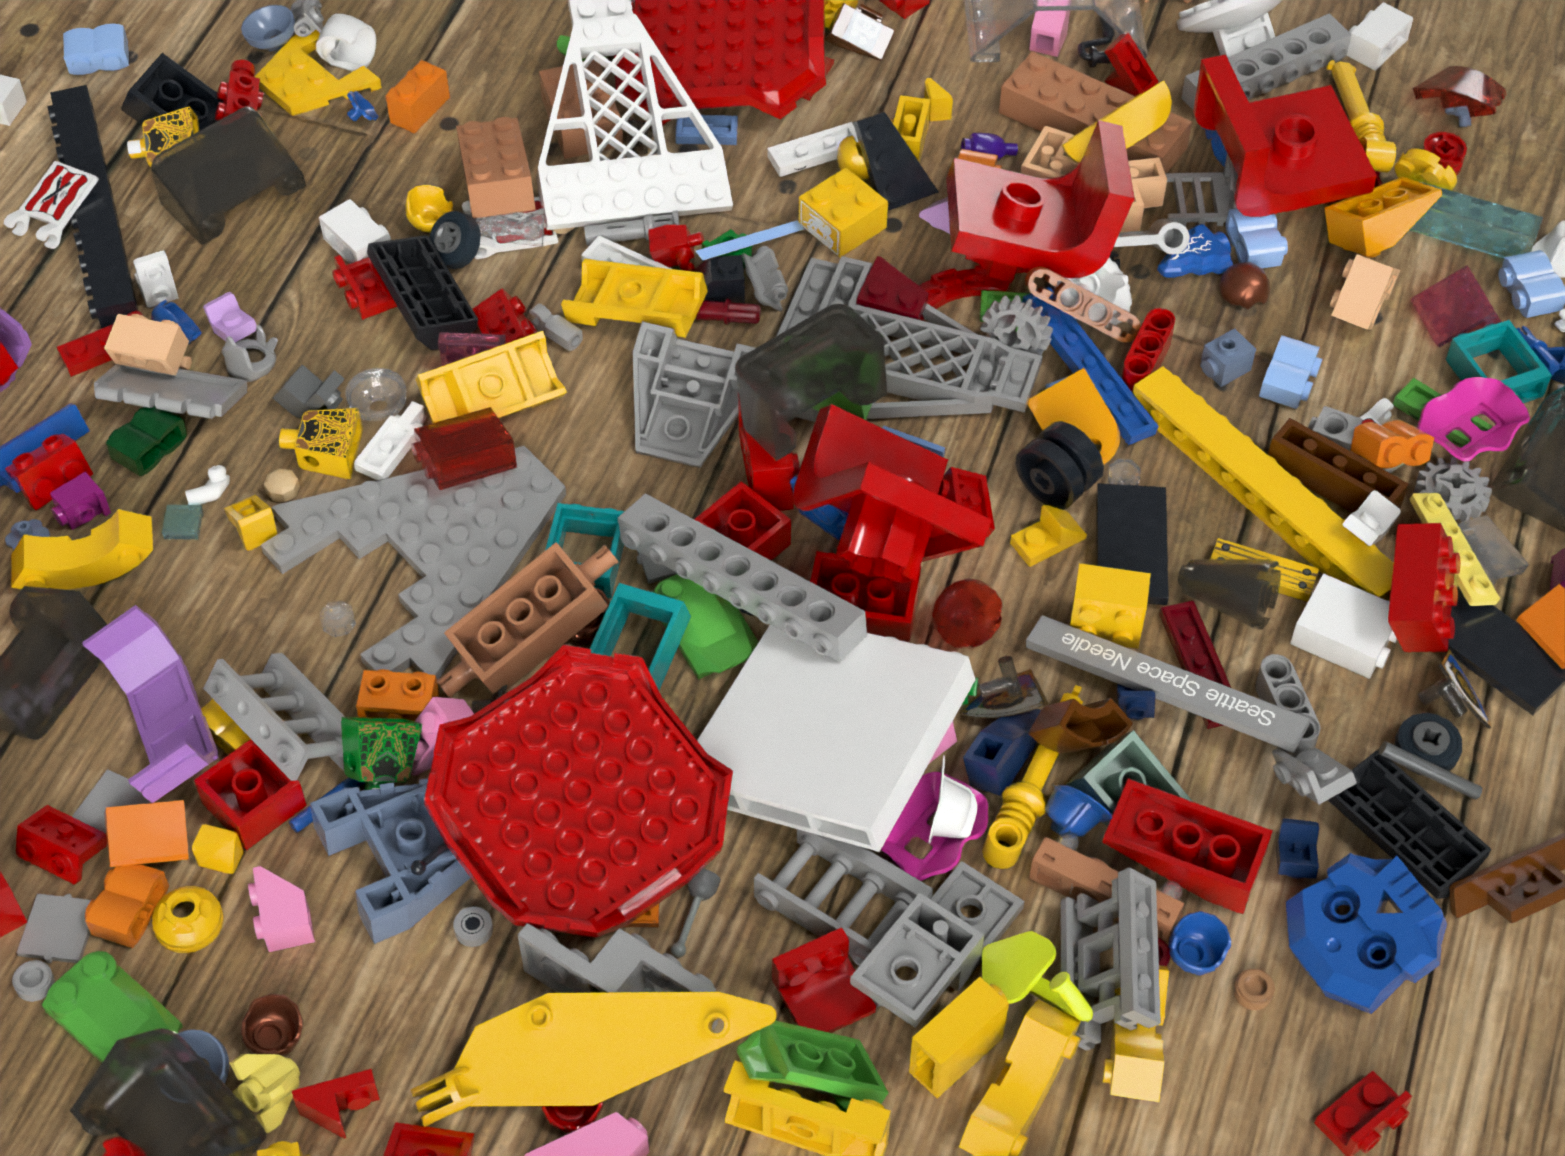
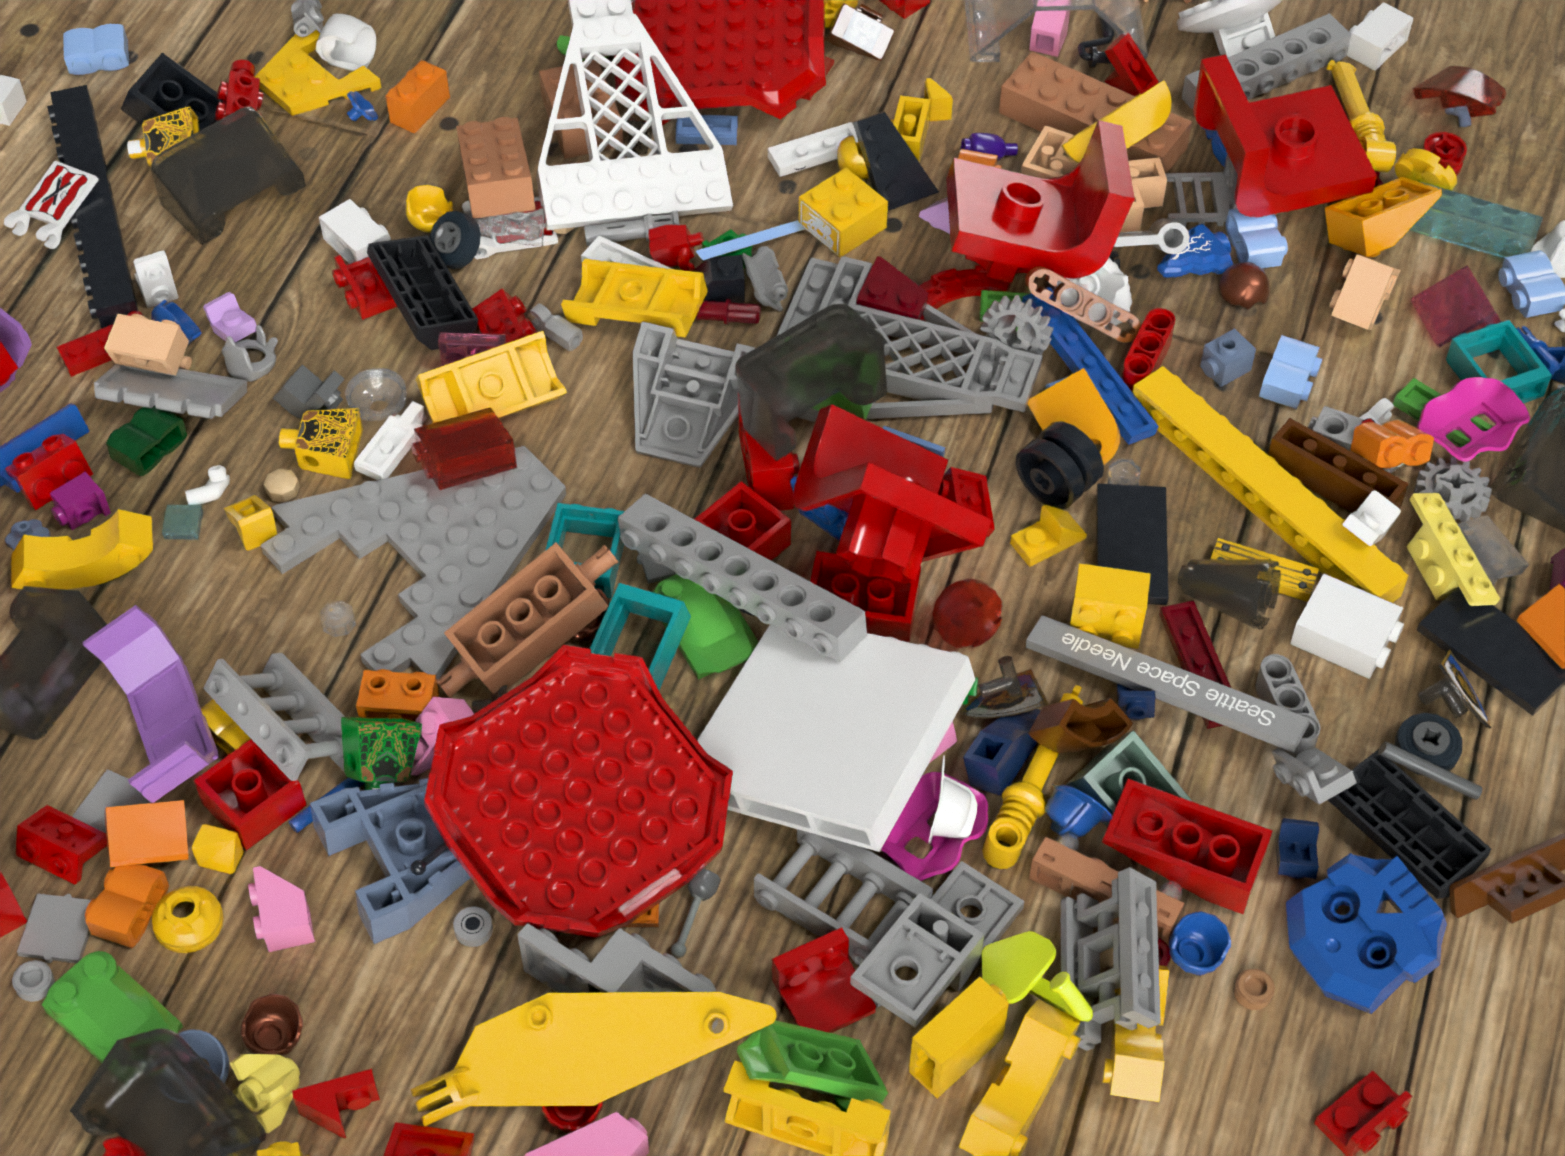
(268, 22): sand blue piece -> none
(1423, 588): red brick -> none

